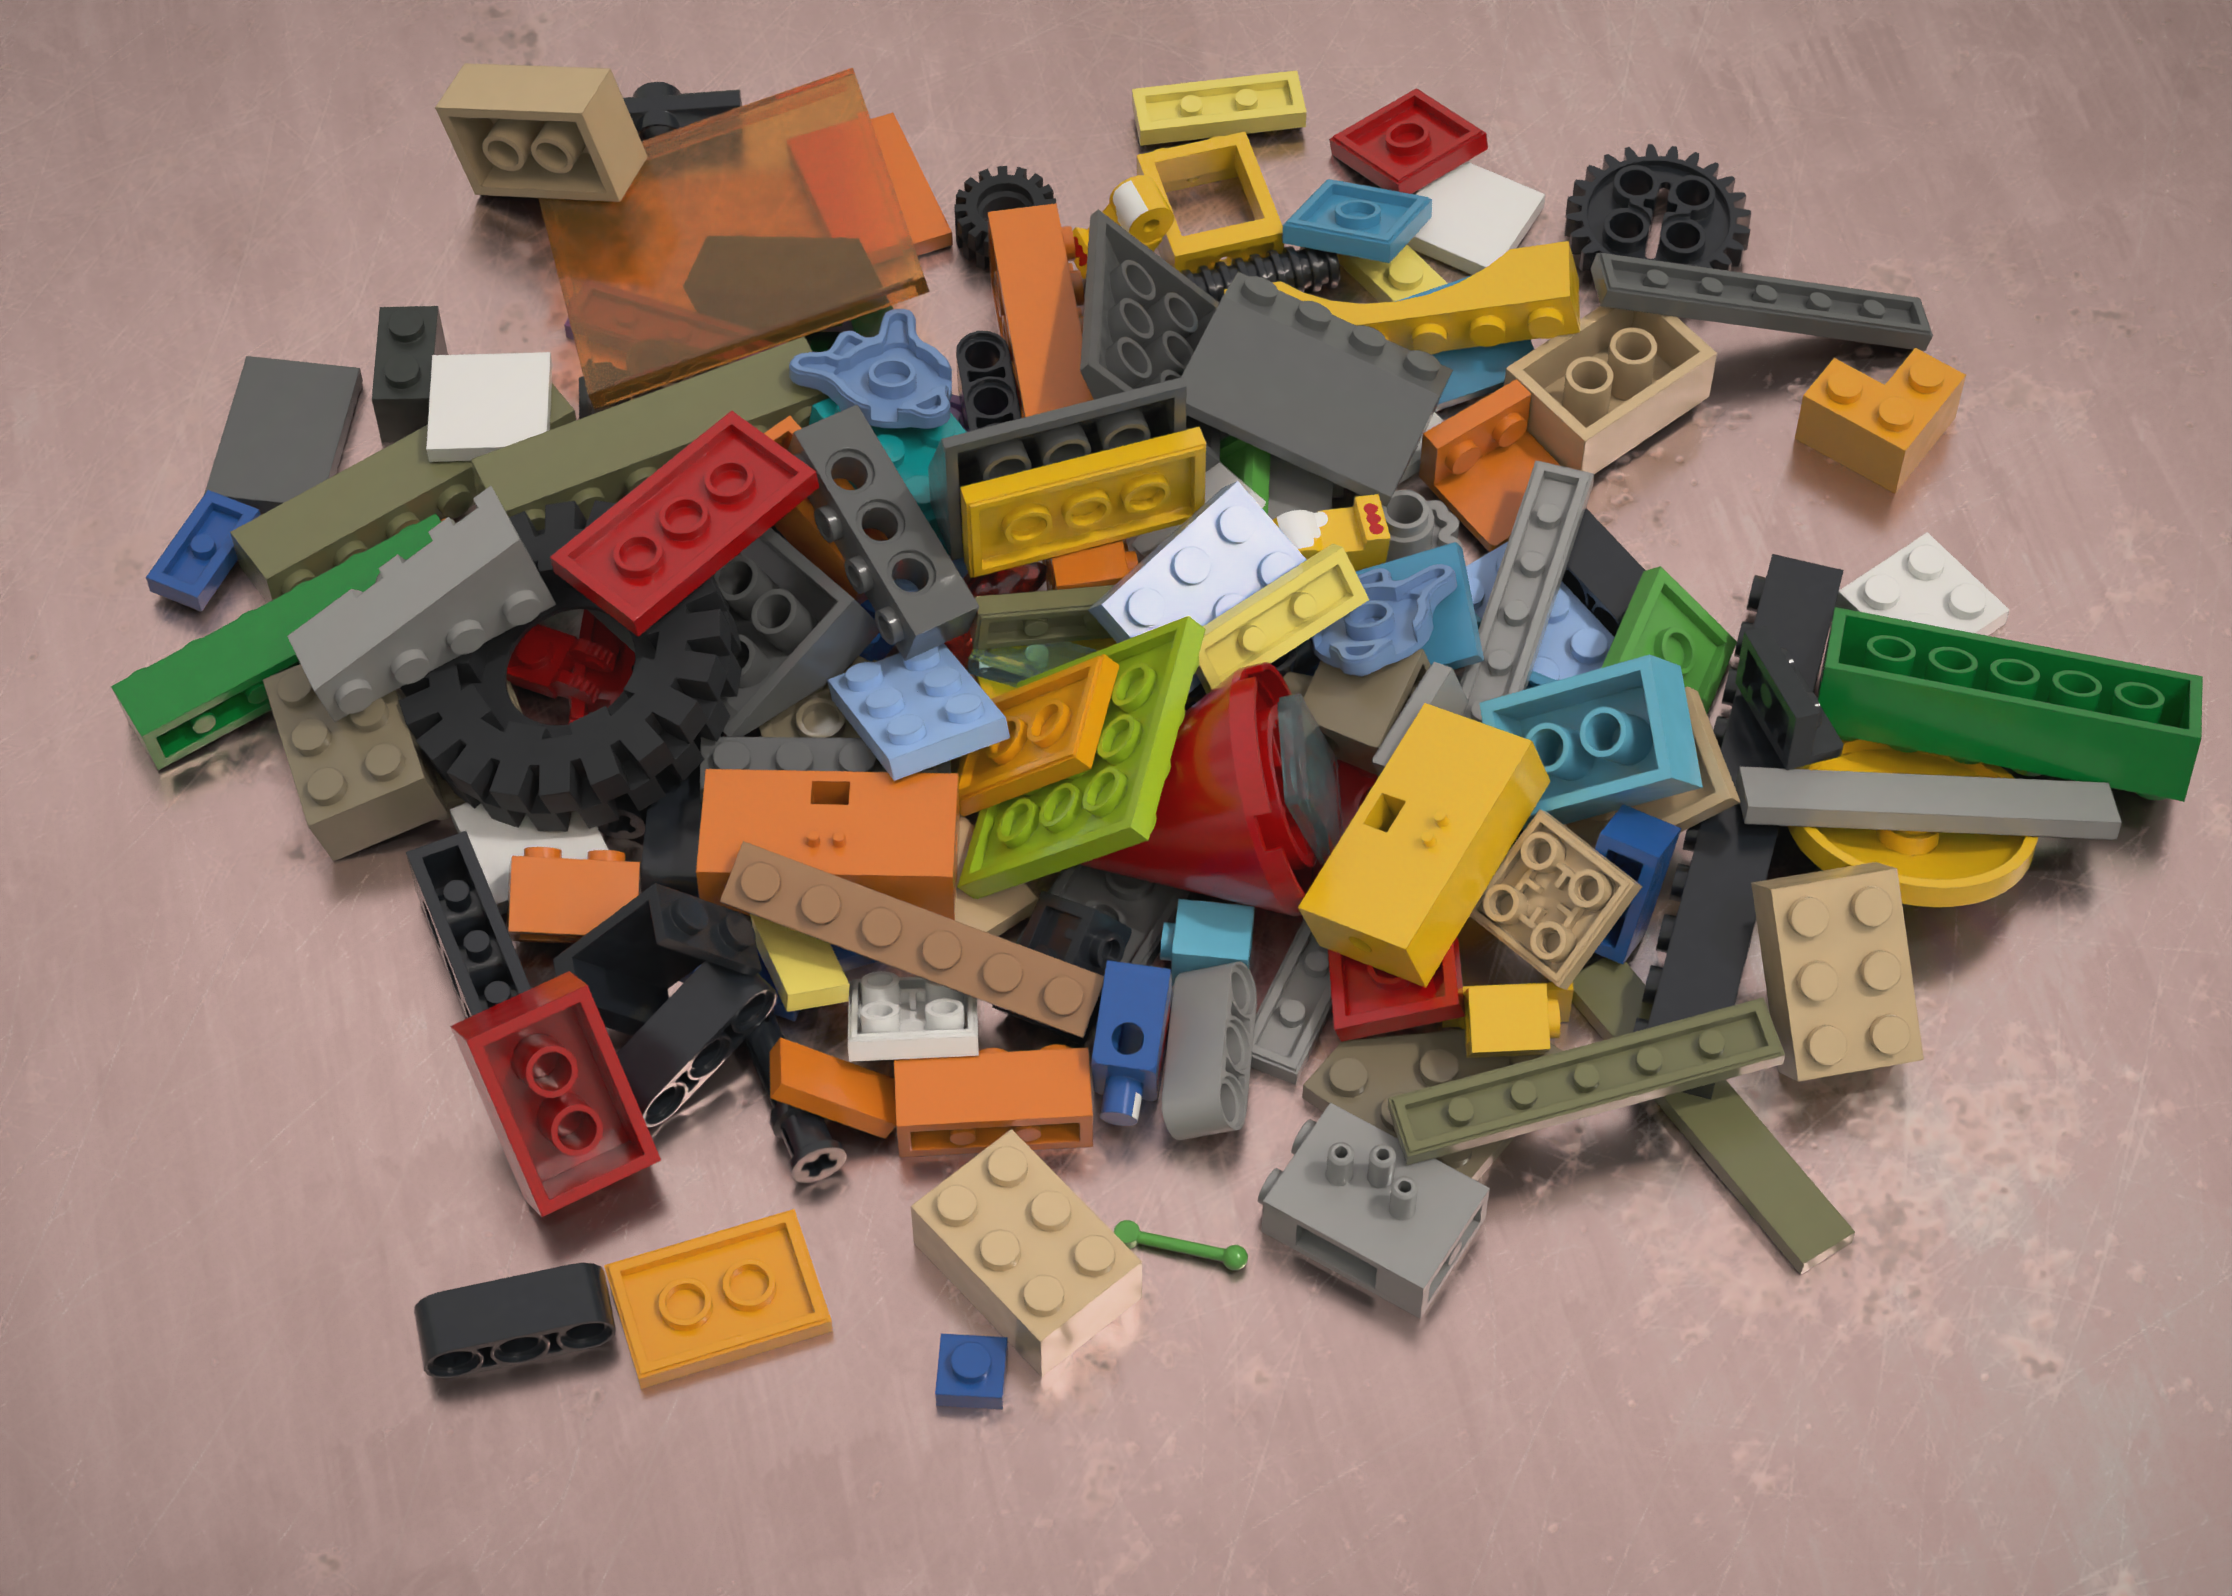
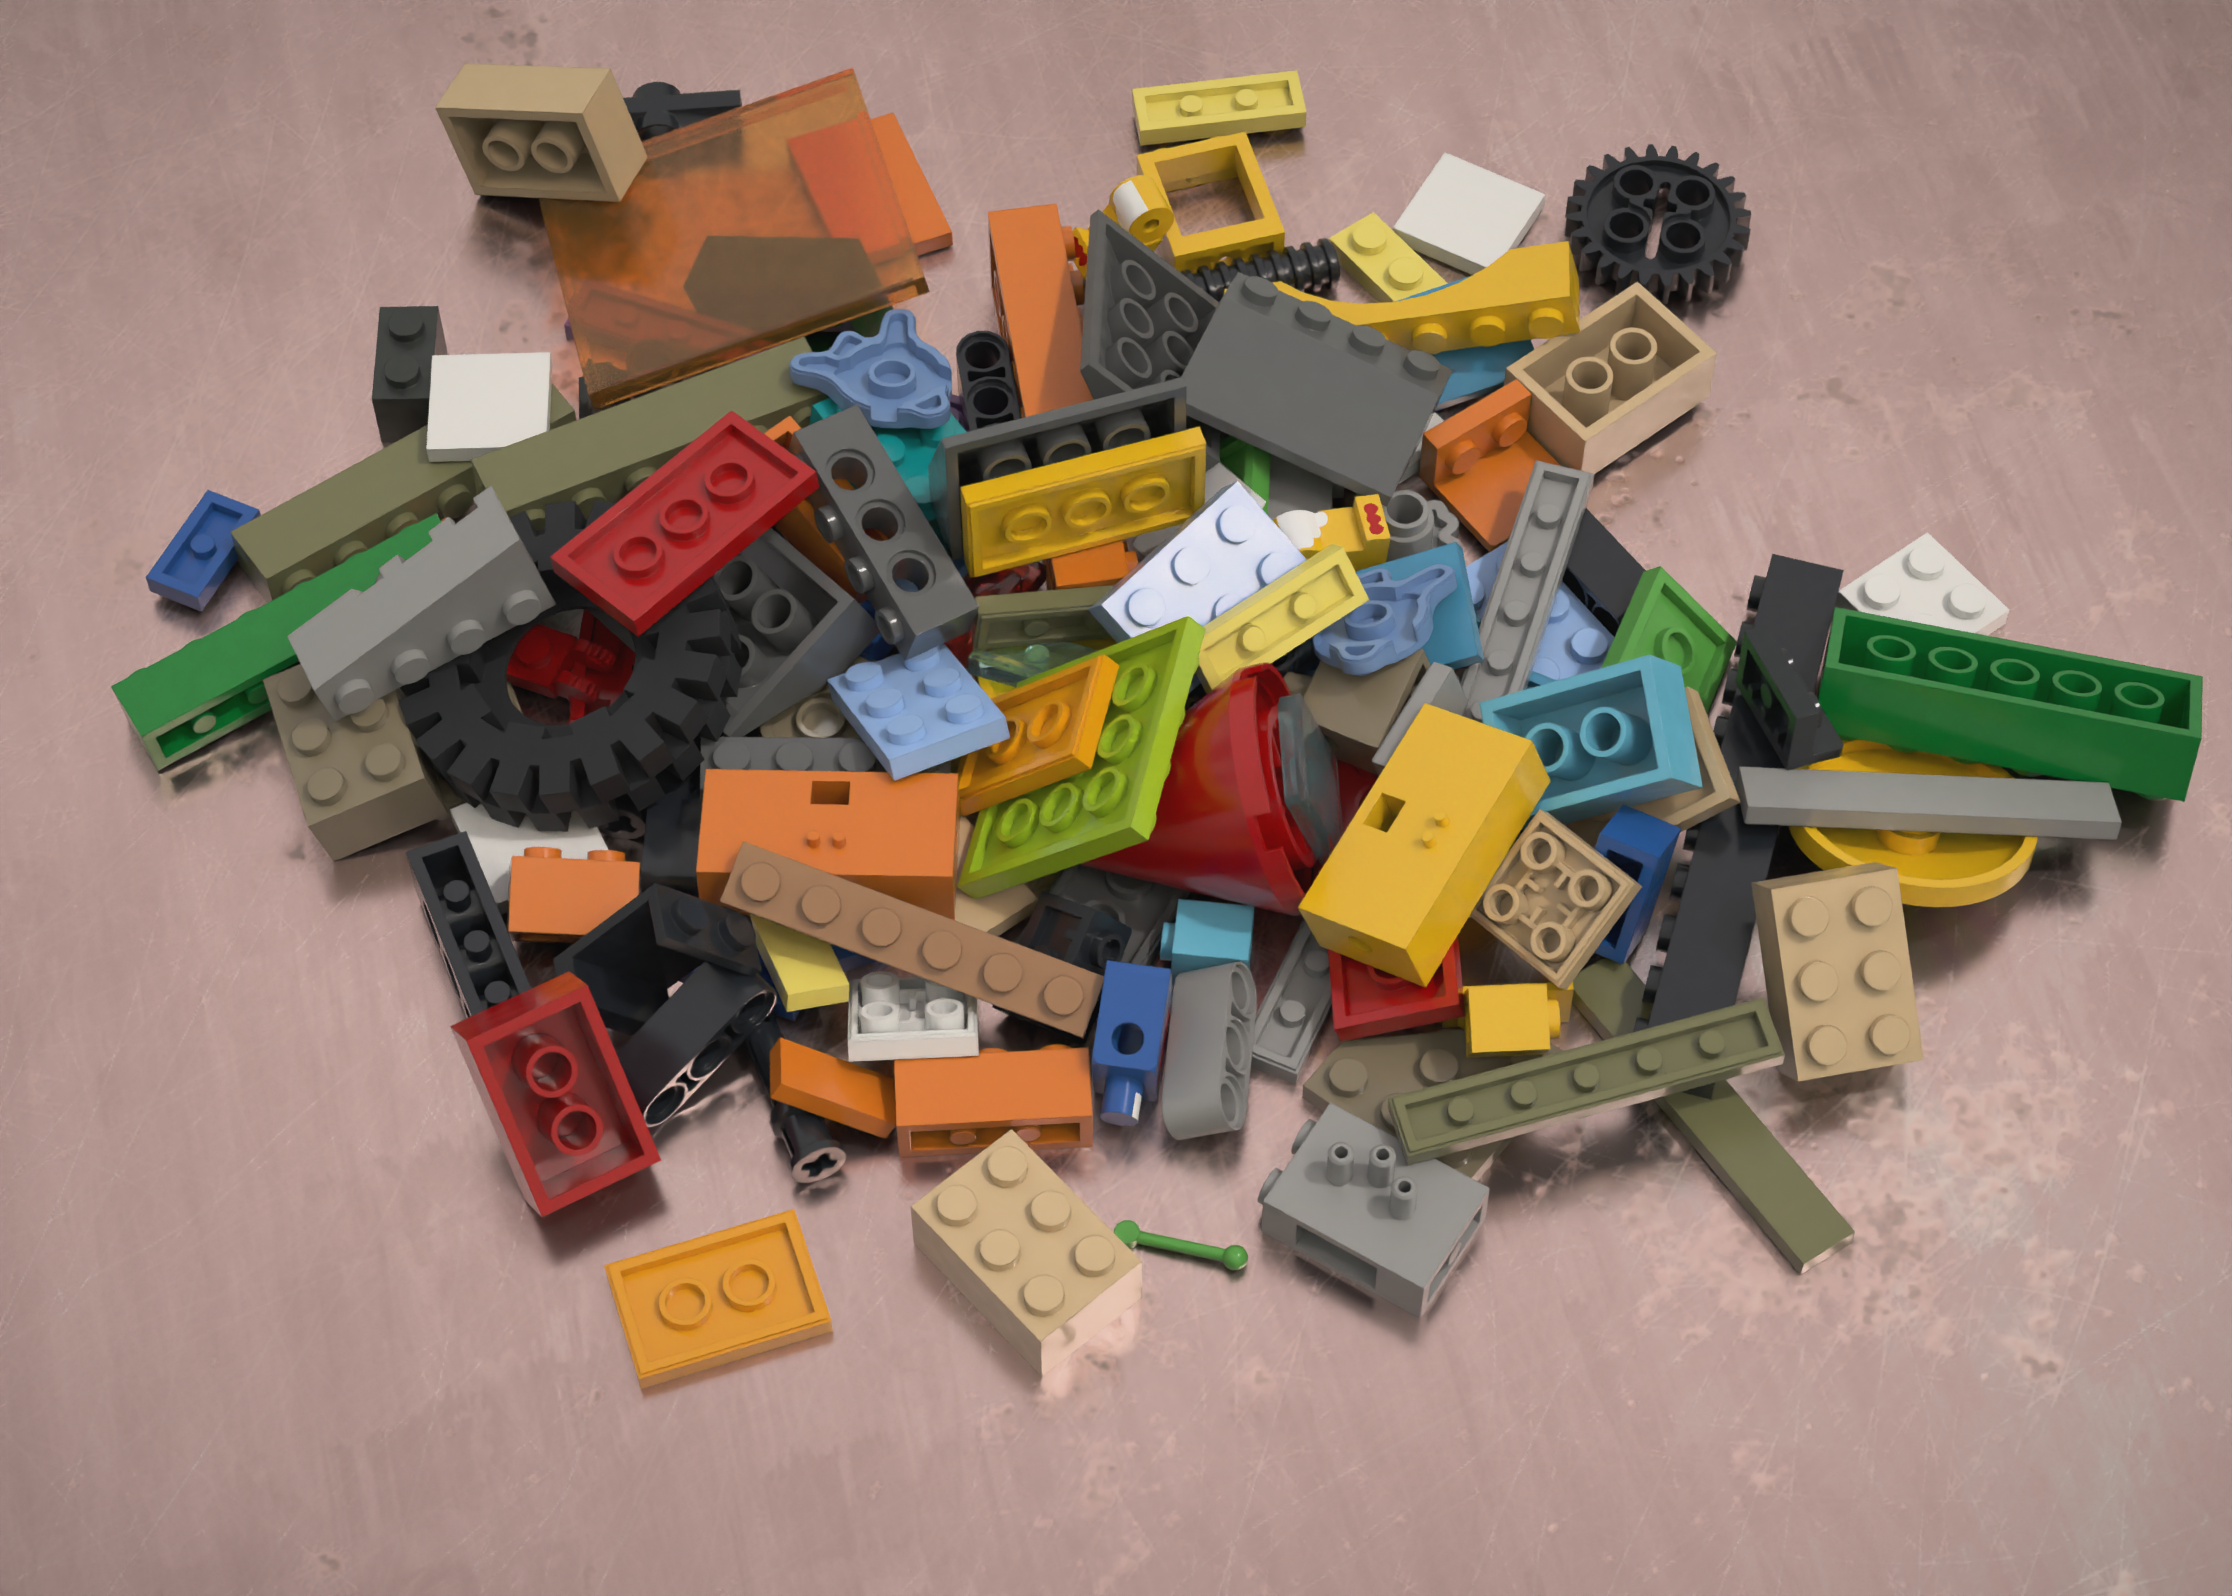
(284, 430): dark grey tile -> none
(514, 1320): black beam -> none
(971, 1371): blue plate -> none
(993, 194): black tyre -> none
(1357, 220): dark azure tile -> none
(1408, 143): red tile -> none
(1760, 301): dark grey tile -> none
(1880, 426): light orange brick -> none

